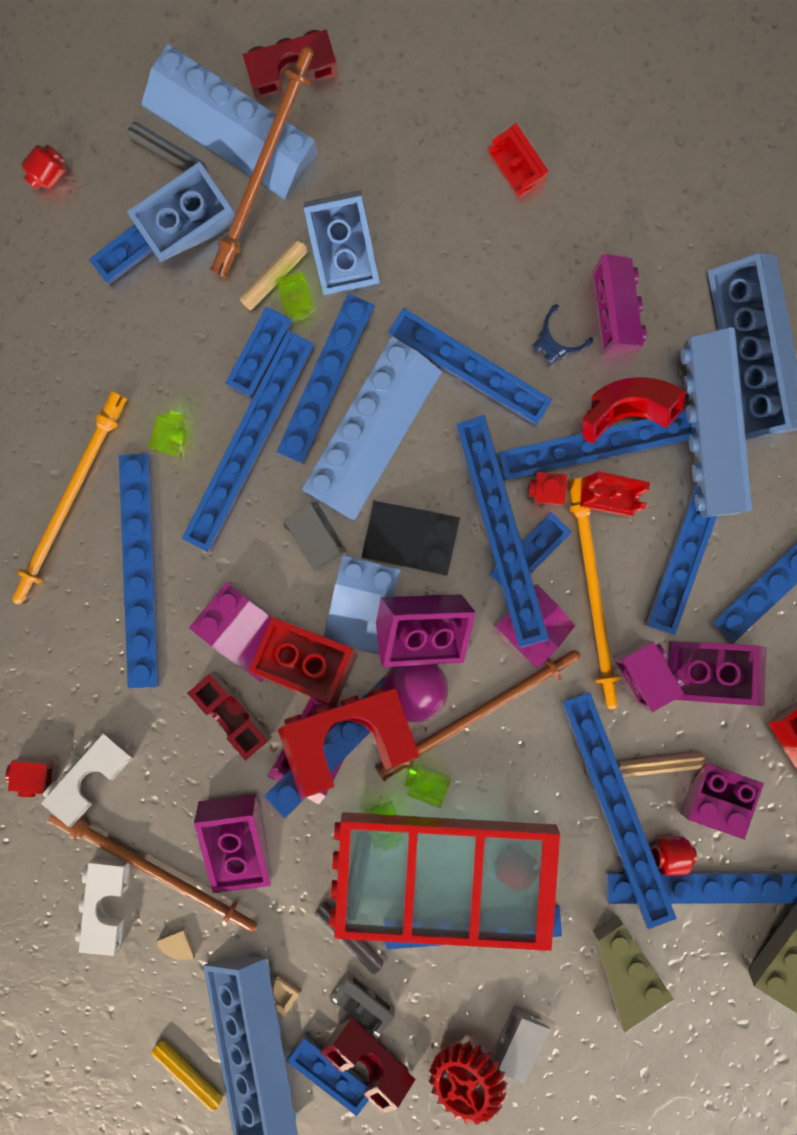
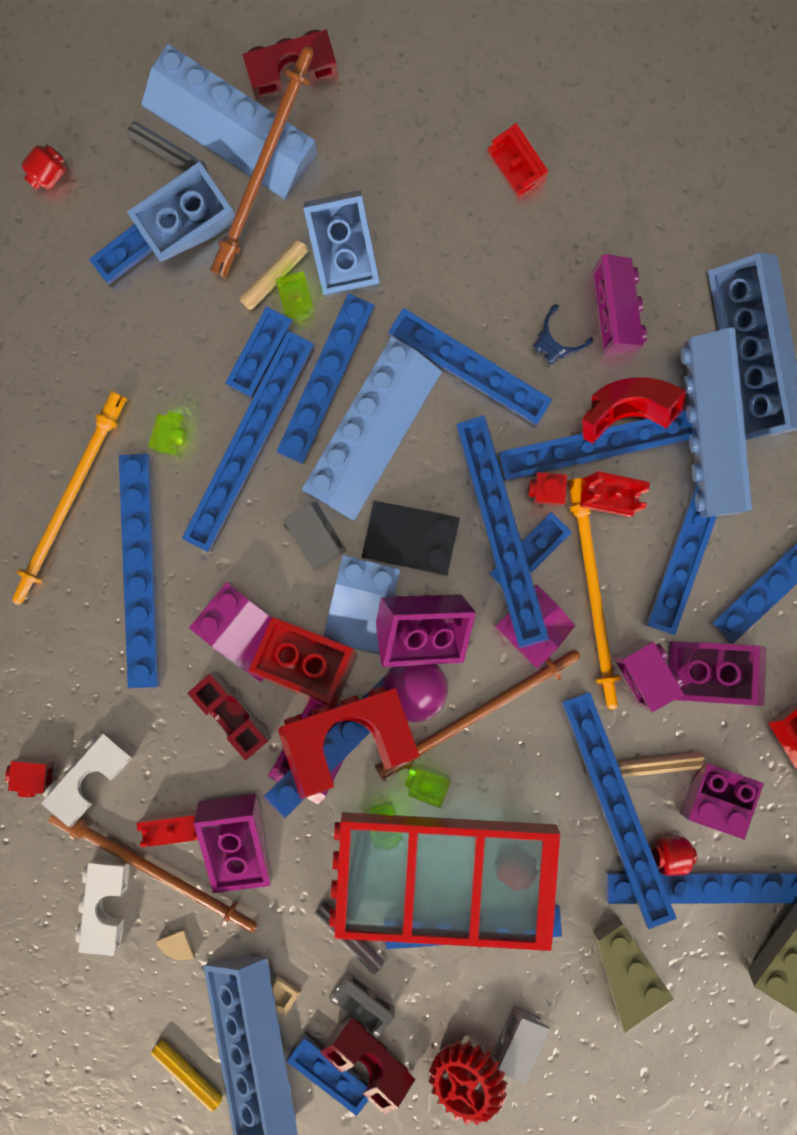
(167, 828): none -> red hinge

